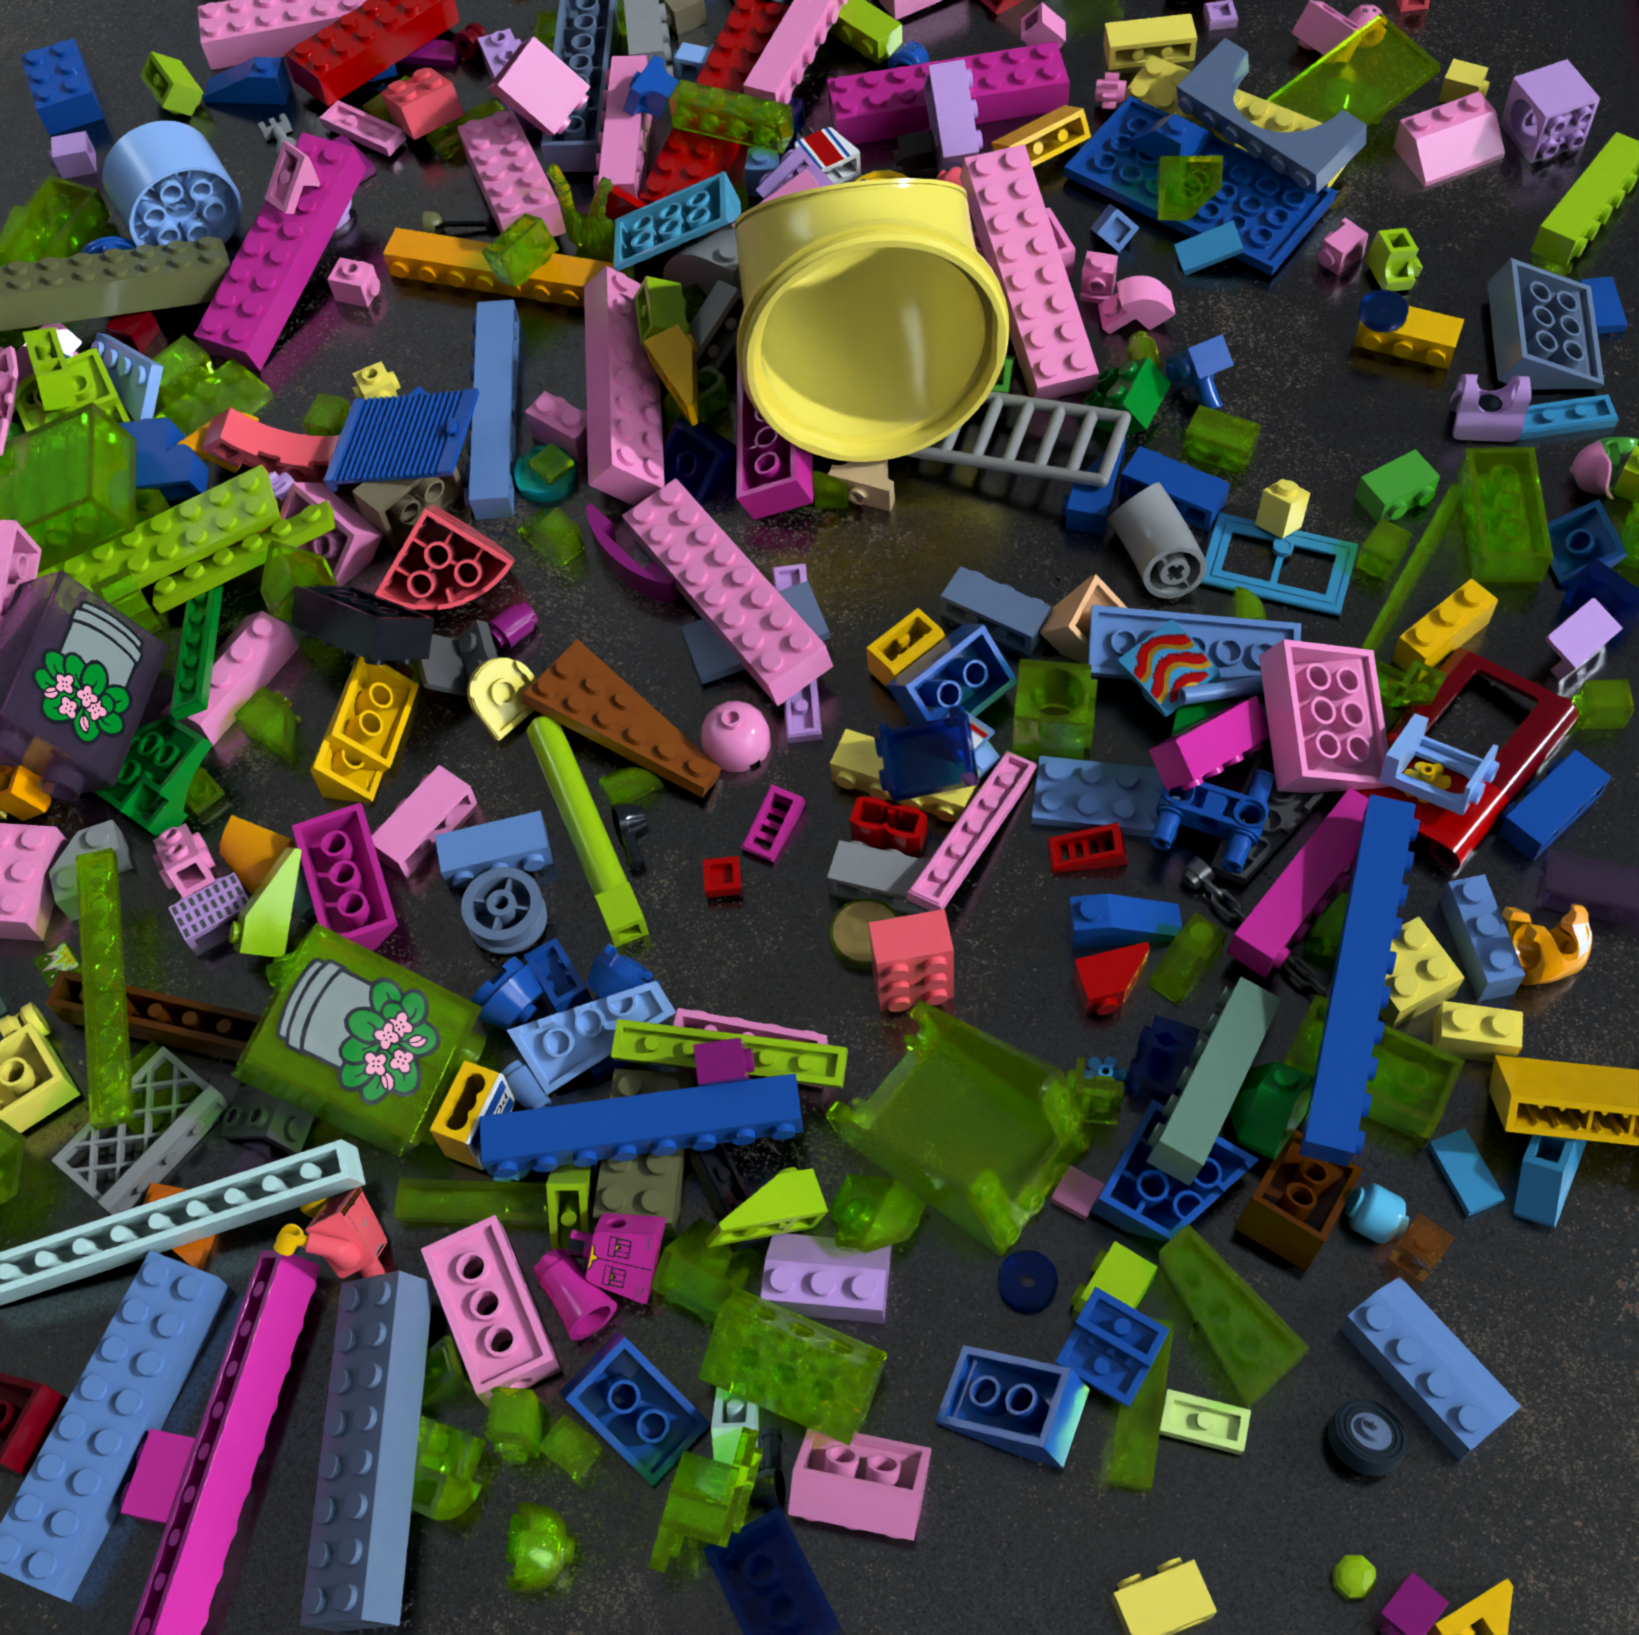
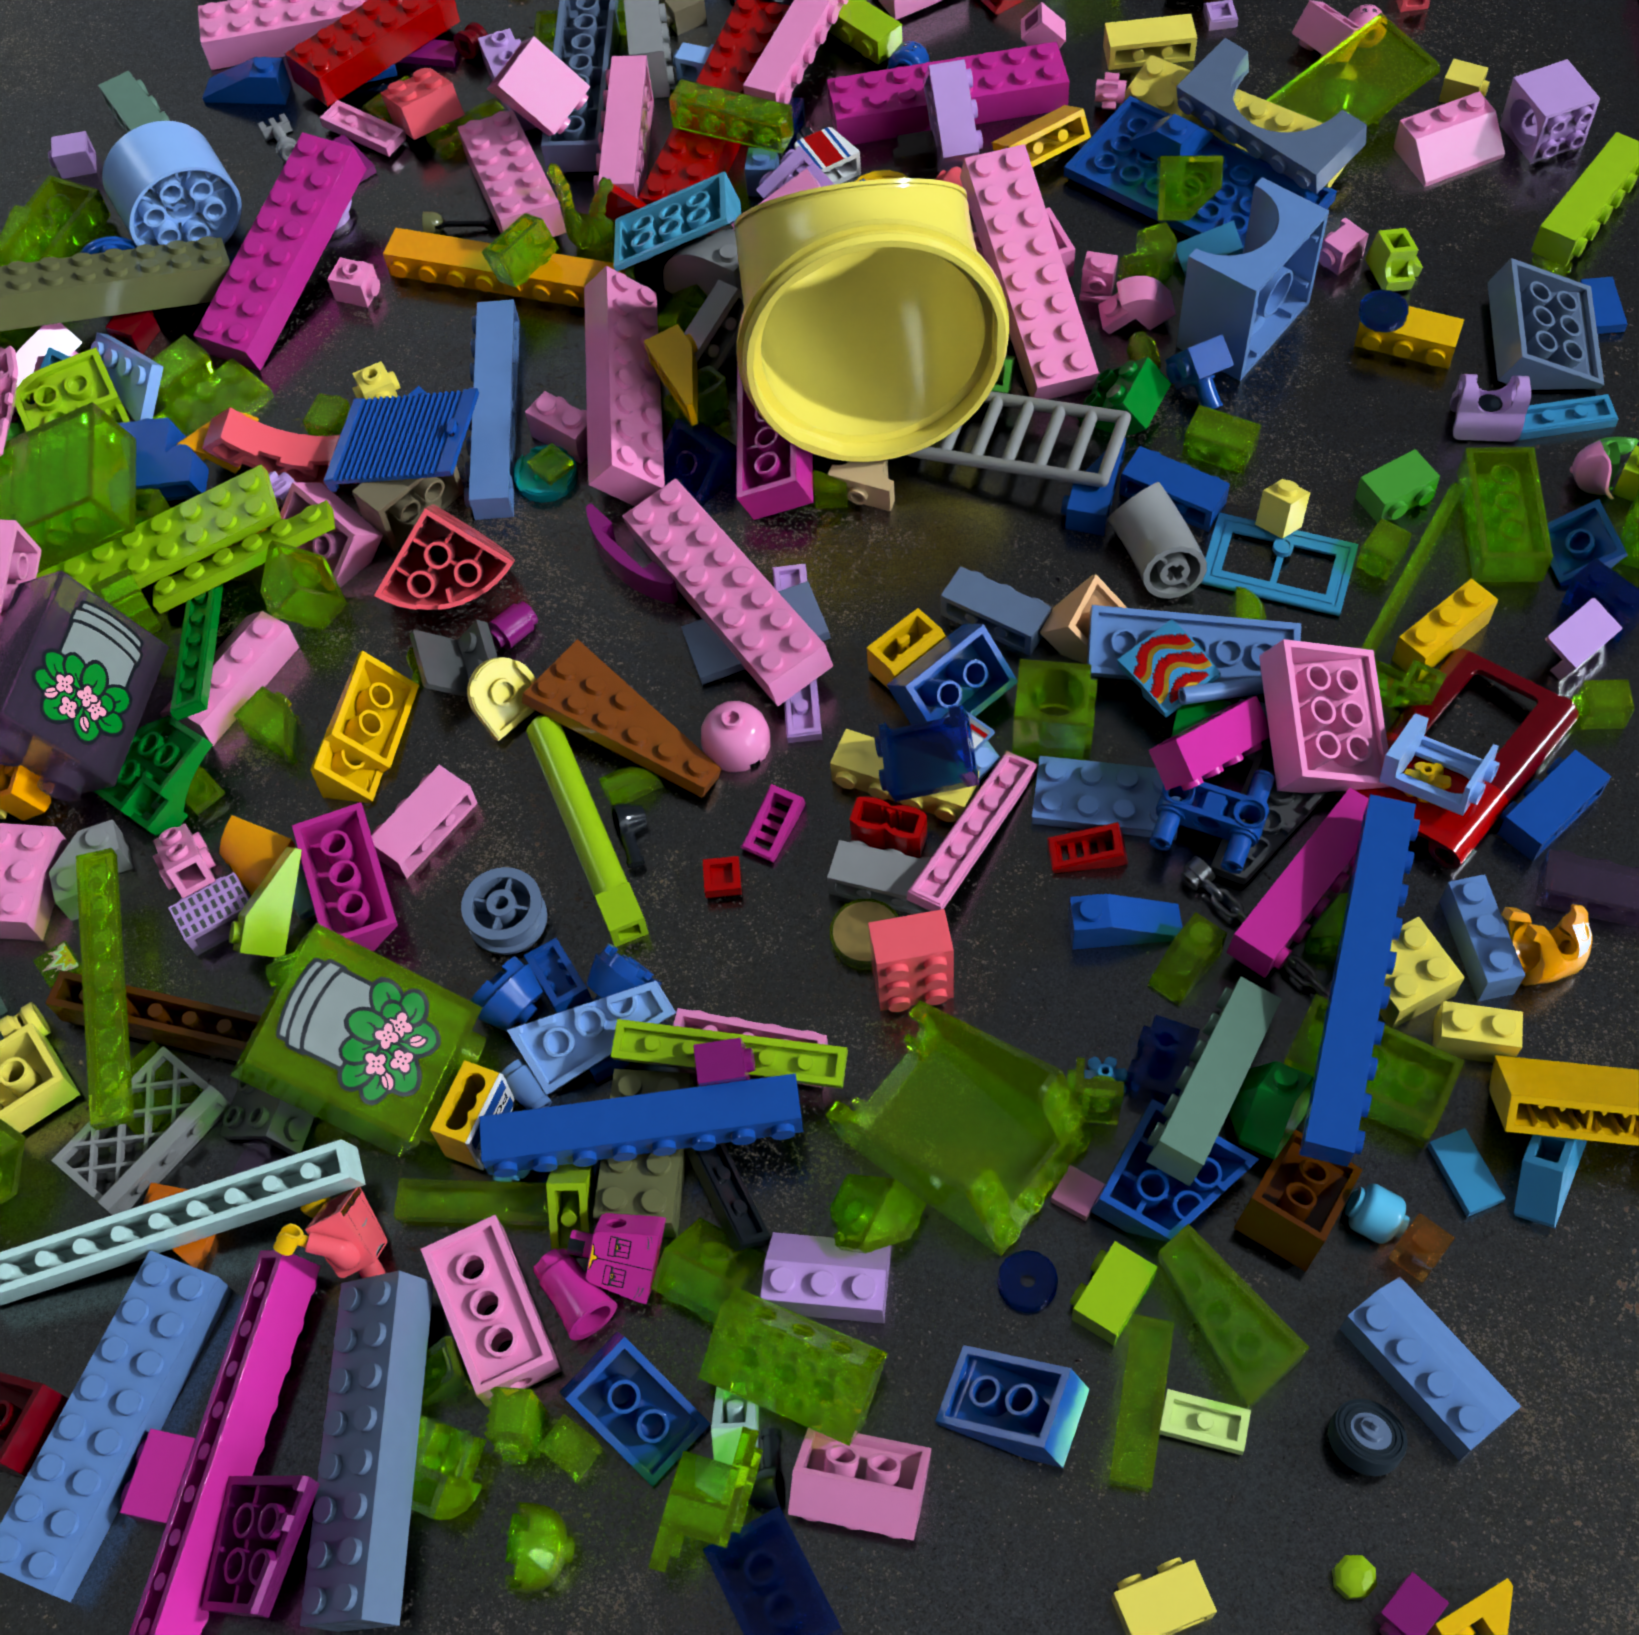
(50, 369): lime slope -> none
(61, 86): blue brick -> none
(130, 102): none -> sand green brick
(171, 84): lime brick -> none
(256, 1542): none -> magenta wedge
(289, 176): bright pink slope -> none
(362, 623): black brick -> none
(509, 842): medium blue brick -> none
(553, 535): clear neon green slope -> none
(650, 90): blue brick -> none
(659, 307): lime brick -> none
(781, 1206): lime slope -> none
(1109, 977): red slope -> none
(1112, 1347): blue slope -> none
(1114, 227): medium blue panel -> none
(1153, 255): none -> clear neon green brick
(1258, 292): none -> medium blue piece

